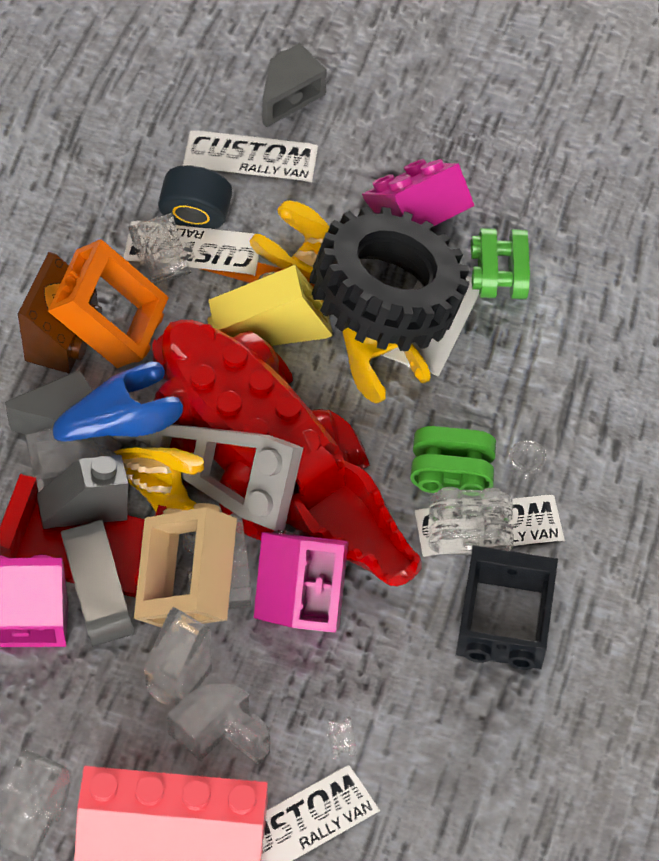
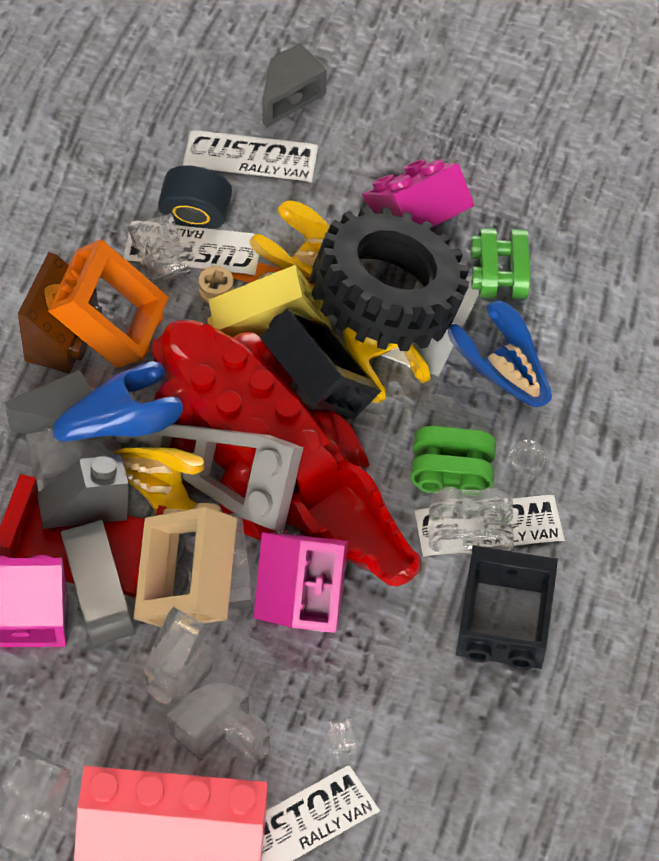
(214, 275): none -> tan bush
(320, 364): none -> black window
(511, 366): none -> blue animal

